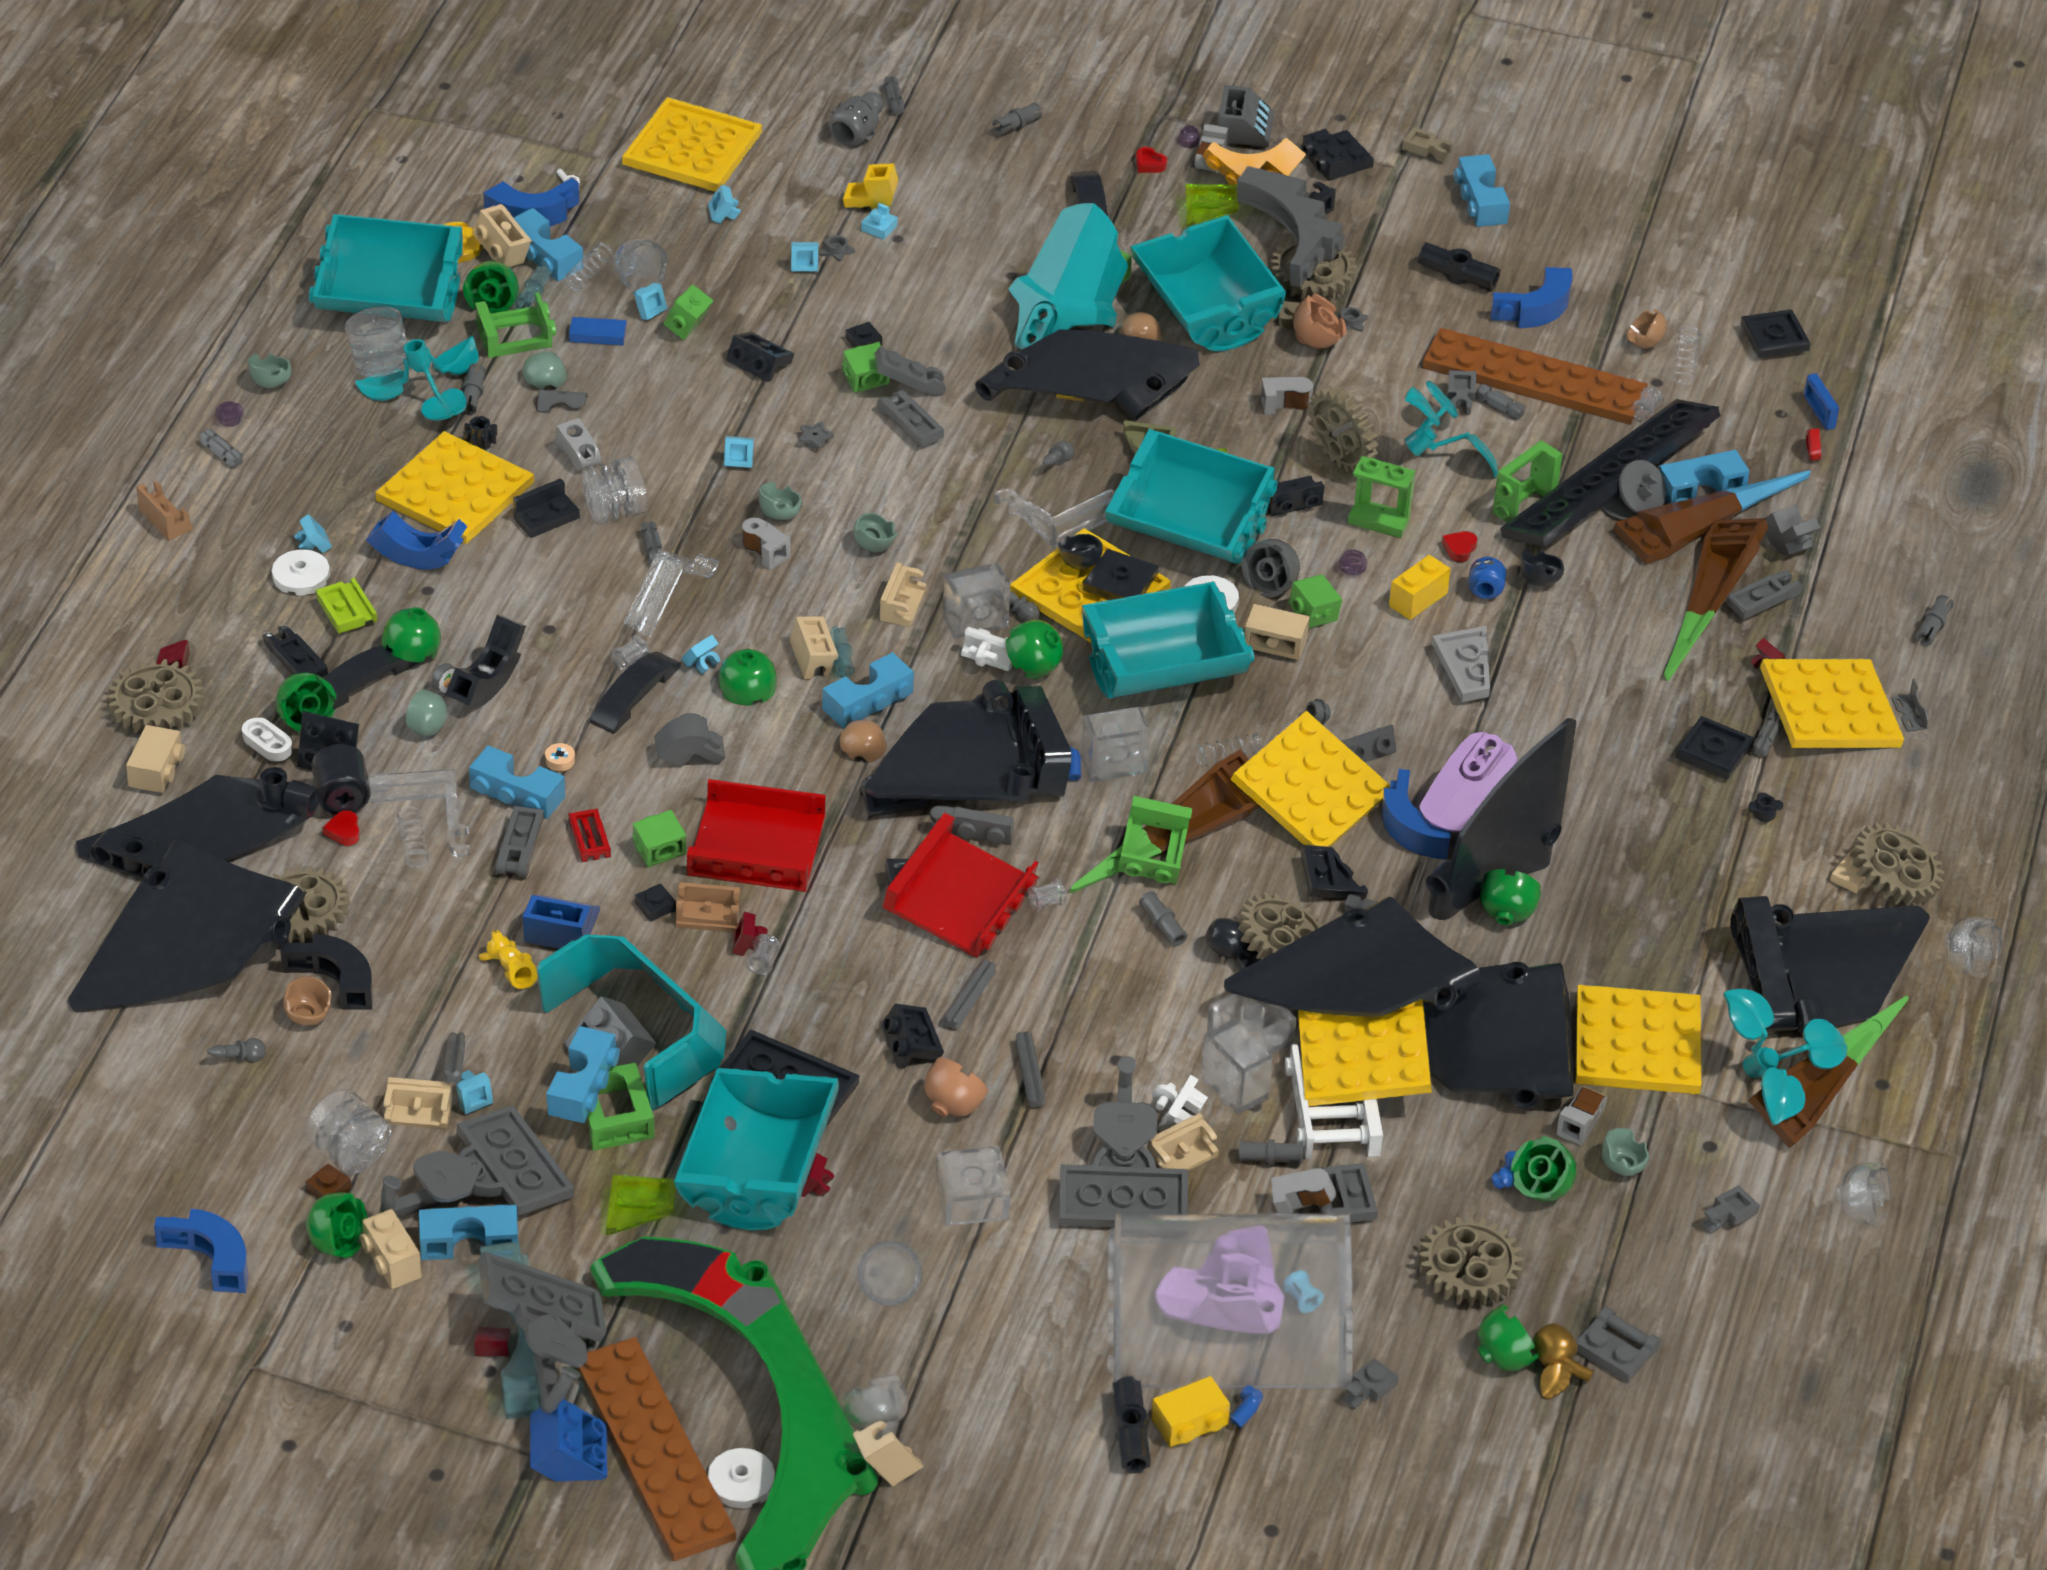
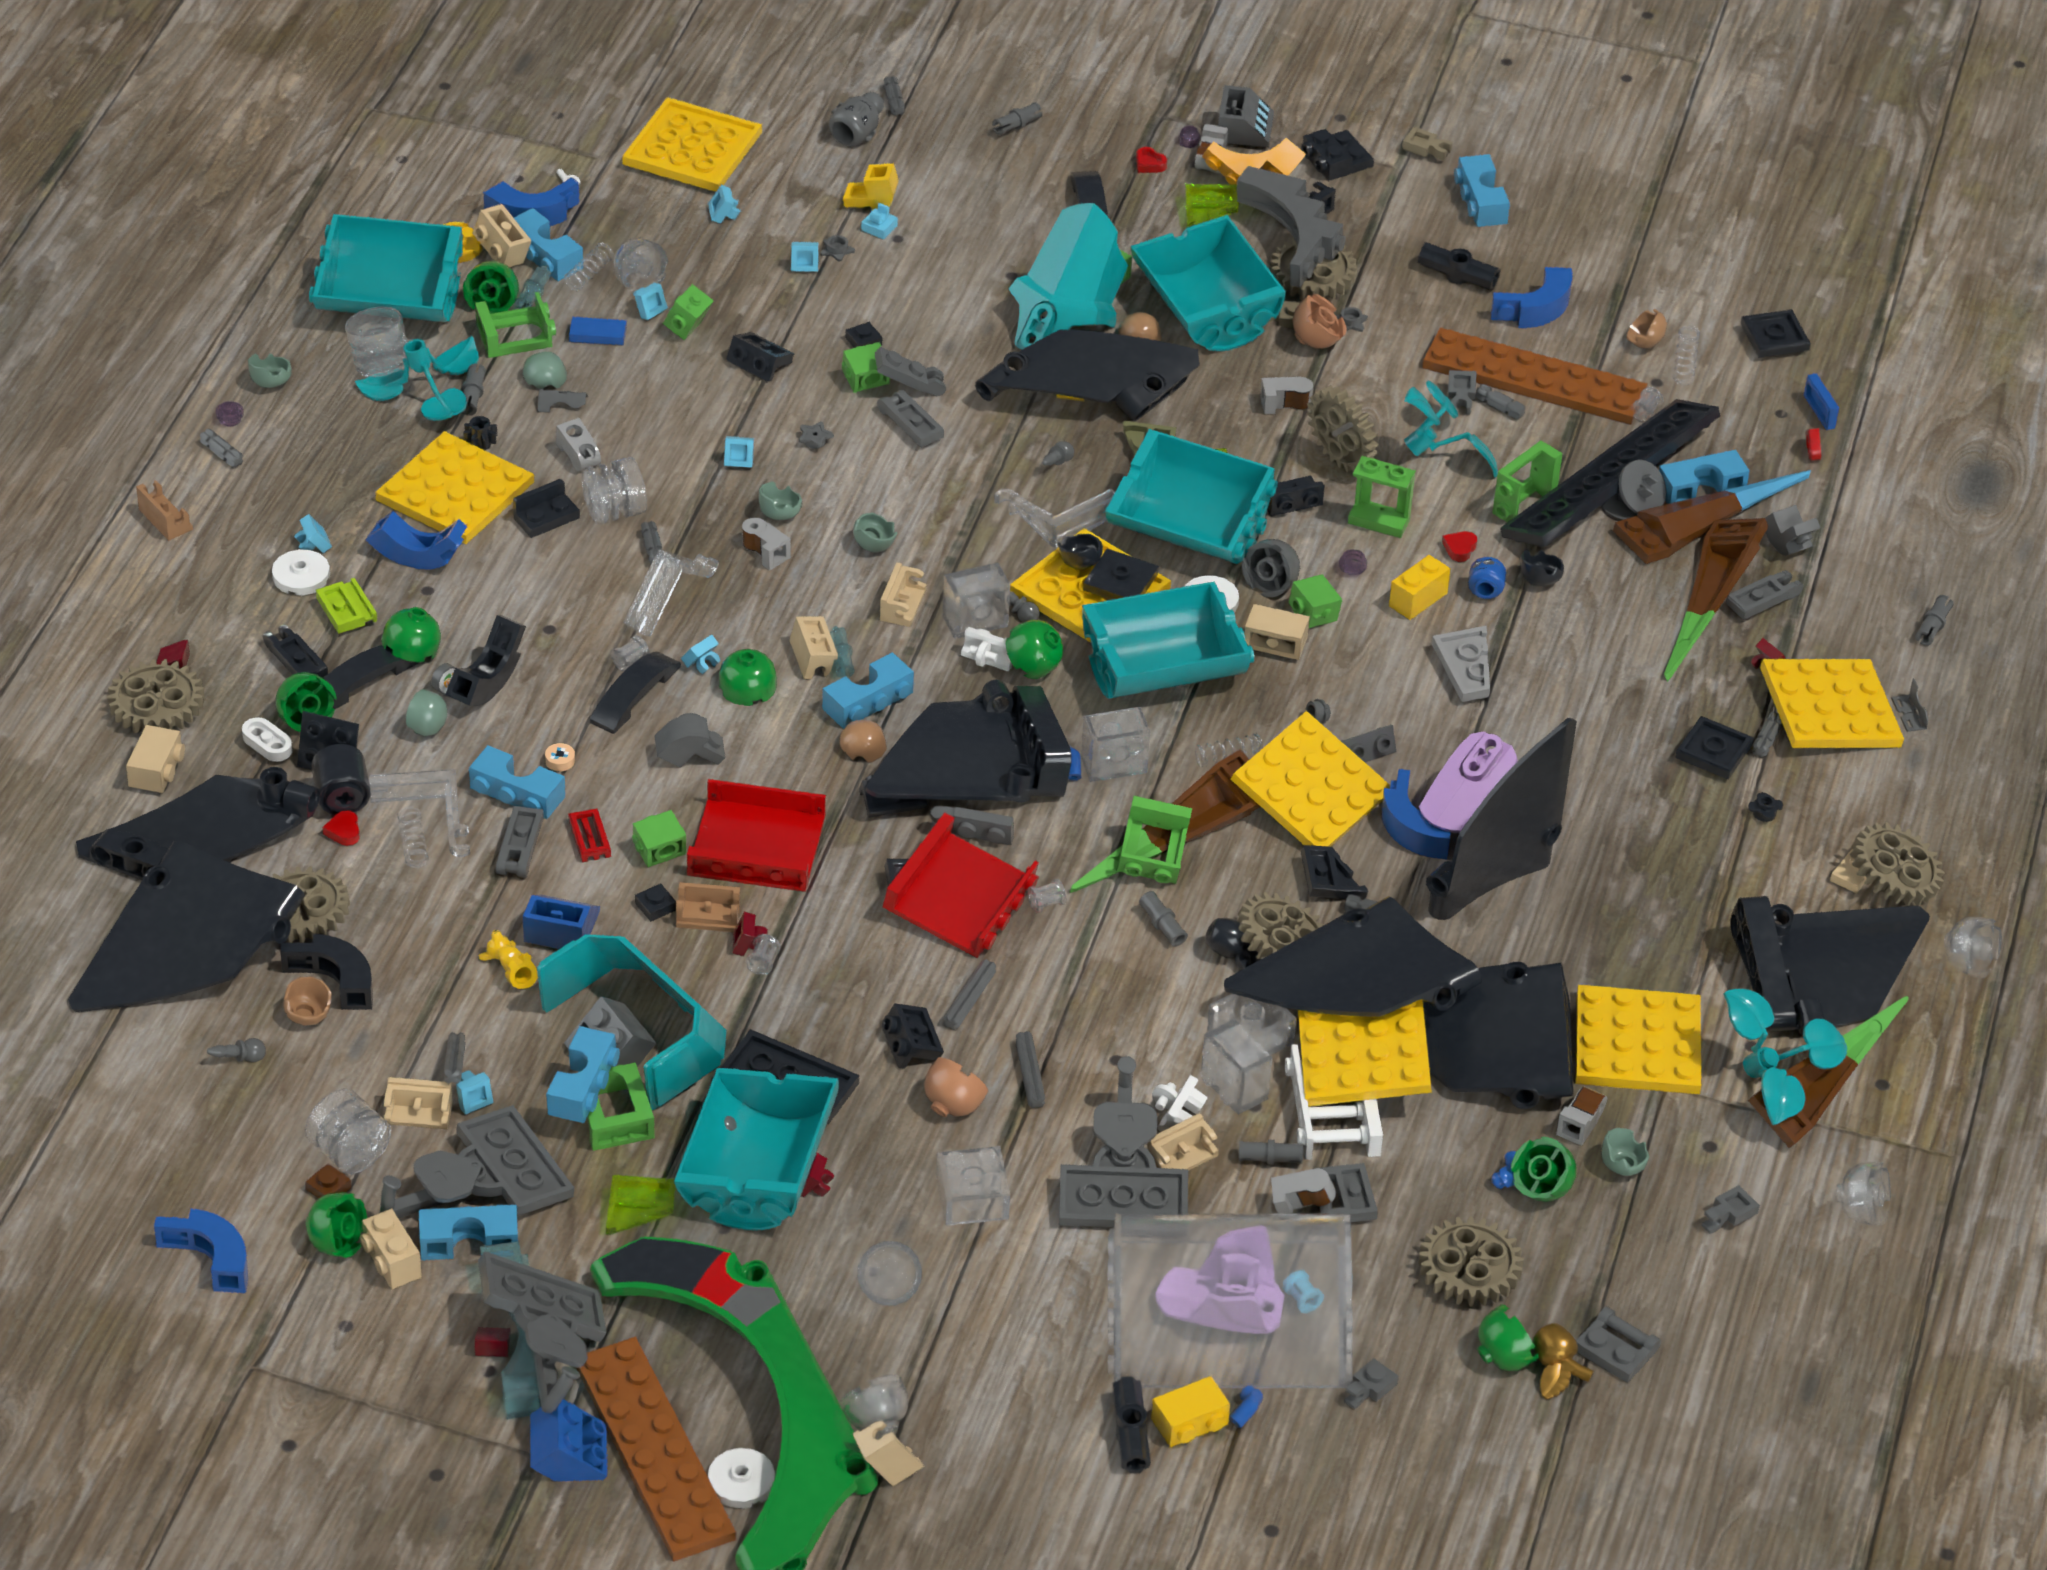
(1509, 897): green cylinder -> none

